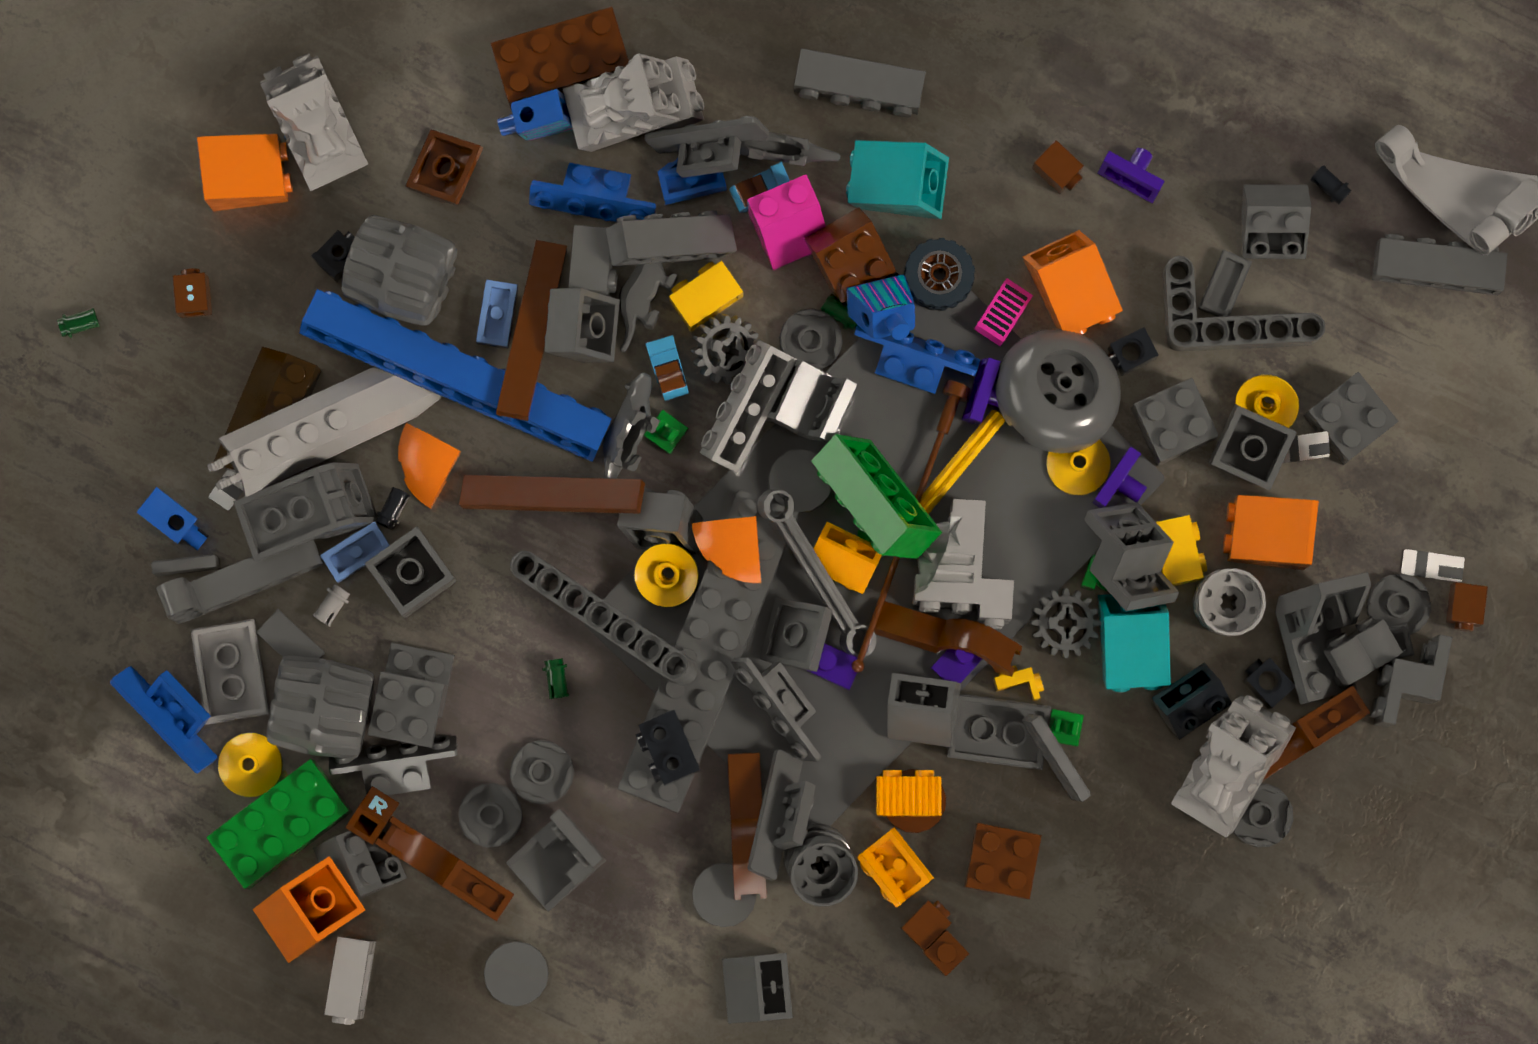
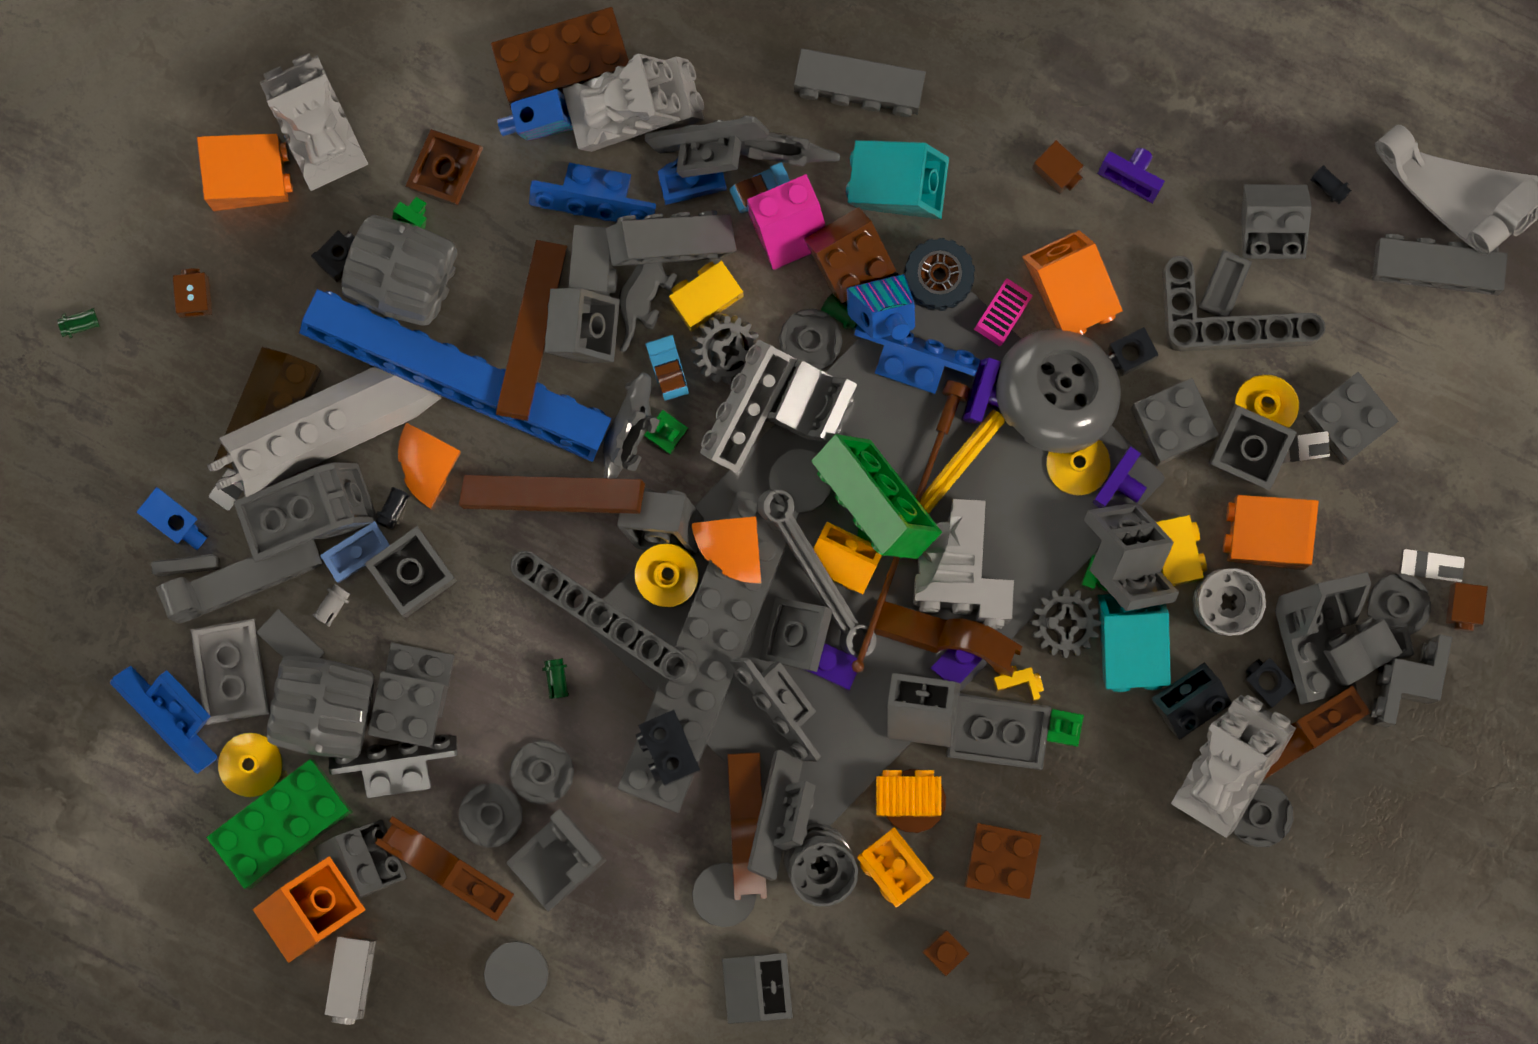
(372, 815): reddish brown brick -> none
(411, 214): none -> green tile
(497, 314): medium blue plate -> none
(927, 924): reddish brown brick -> none
(1056, 757): dark grey tile -> none

